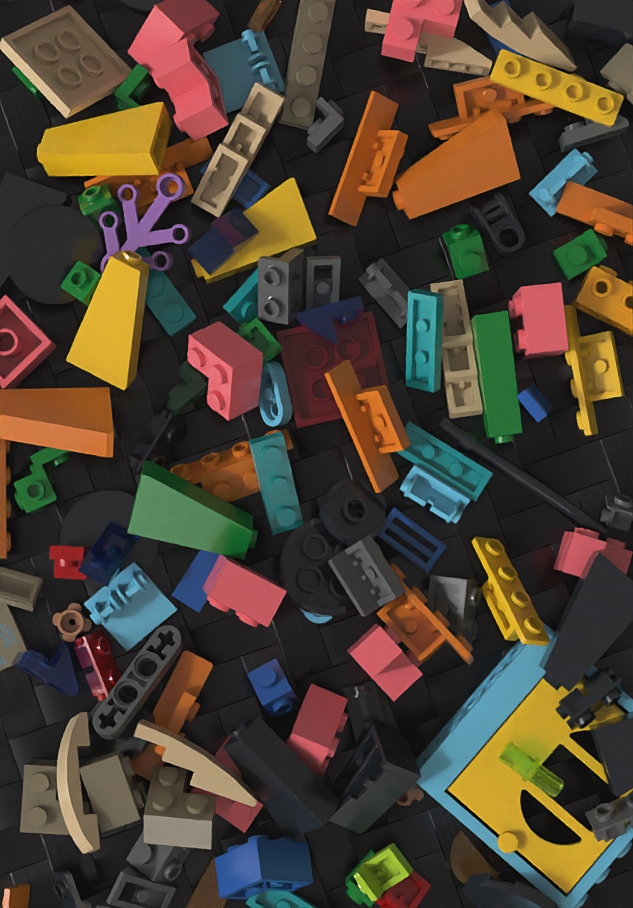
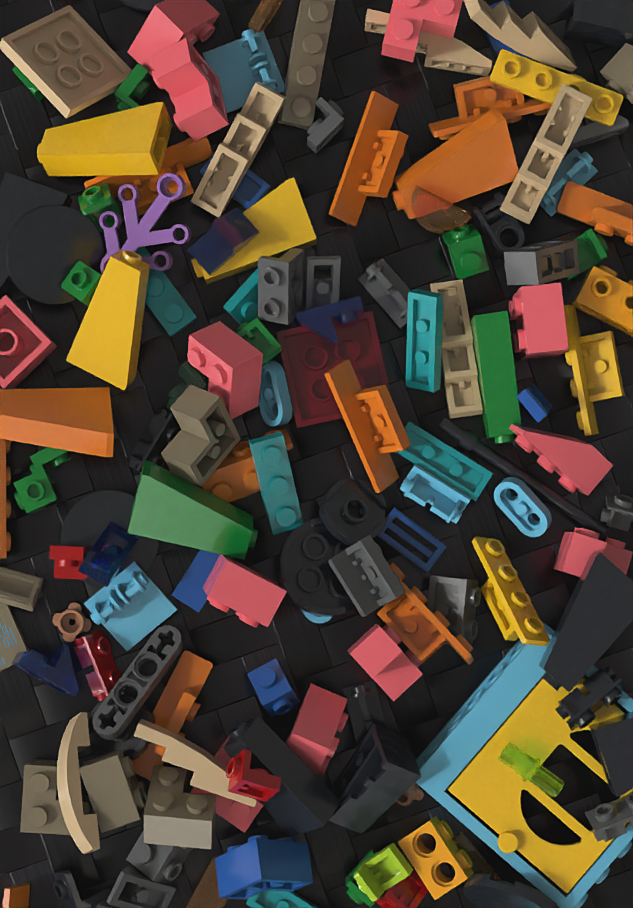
(204, 436): none -> dark tan brick
(248, 782): none -> red bracket
(428, 861): none -> light orange brick
(436, 213): none -> clear orange tile
(520, 507): none -> medium azure plate
(541, 262): none -> dark grey brick
(546, 153): none -> tan slope
(573, 459): none -> coral slope

